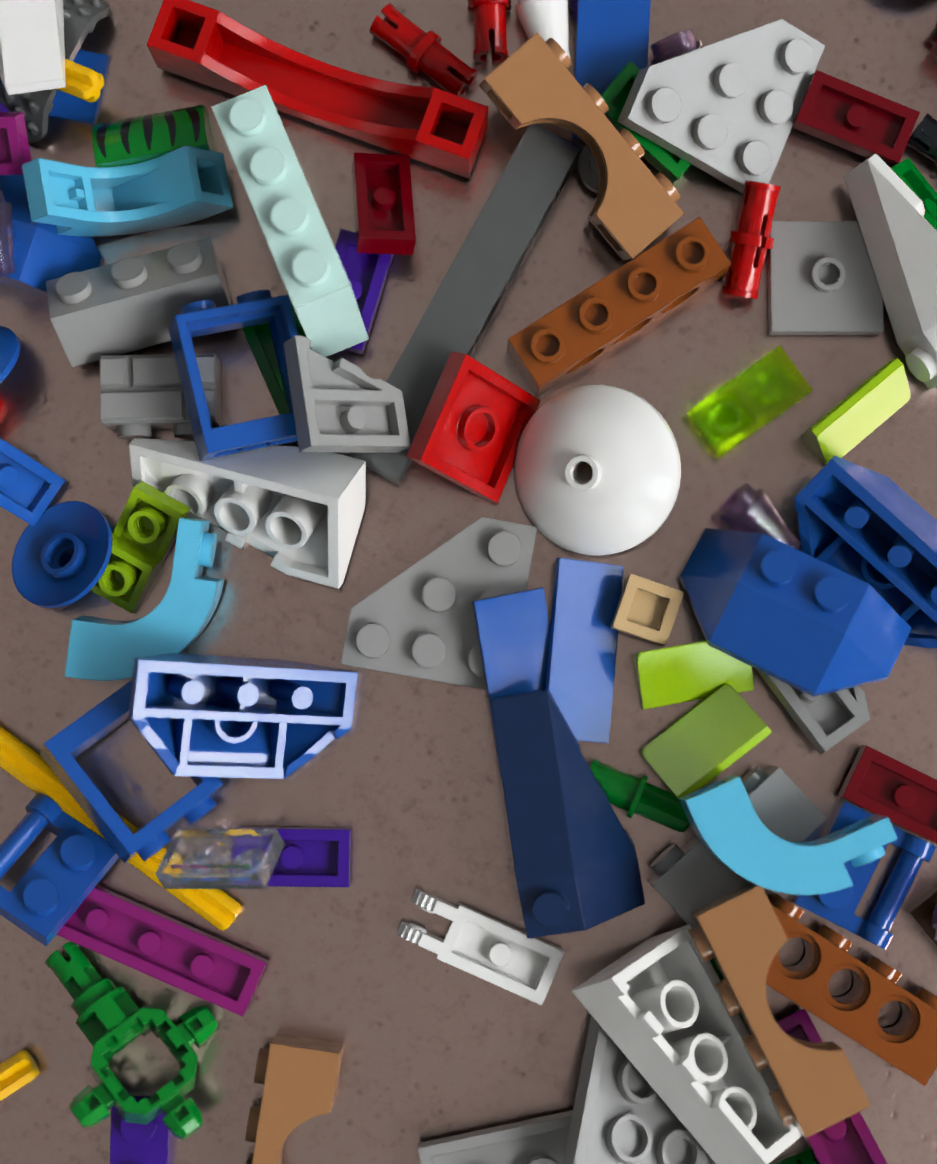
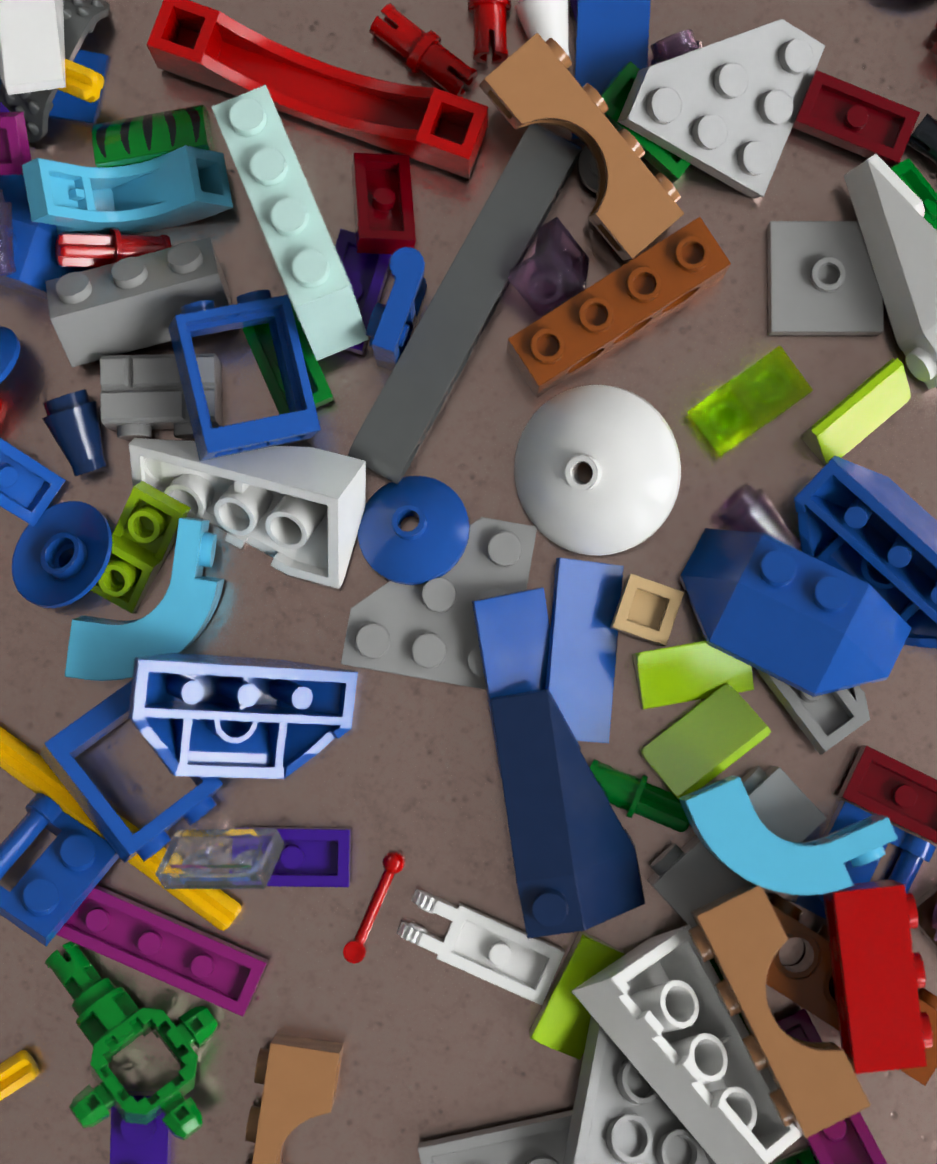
(76, 430): none -> dark blue cone
(103, 249): none -> red axle
(341, 406): light grey wing -> none
(355, 949): none -> red hinge
(394, 323): none -> blue plate
(429, 548): none -> blue dish
(473, 427): red plate -> none
(554, 271): none -> clear purple bracket
(563, 1018): none -> lime slope
(751, 239): red pin -> none
(877, 976): none -> red brick

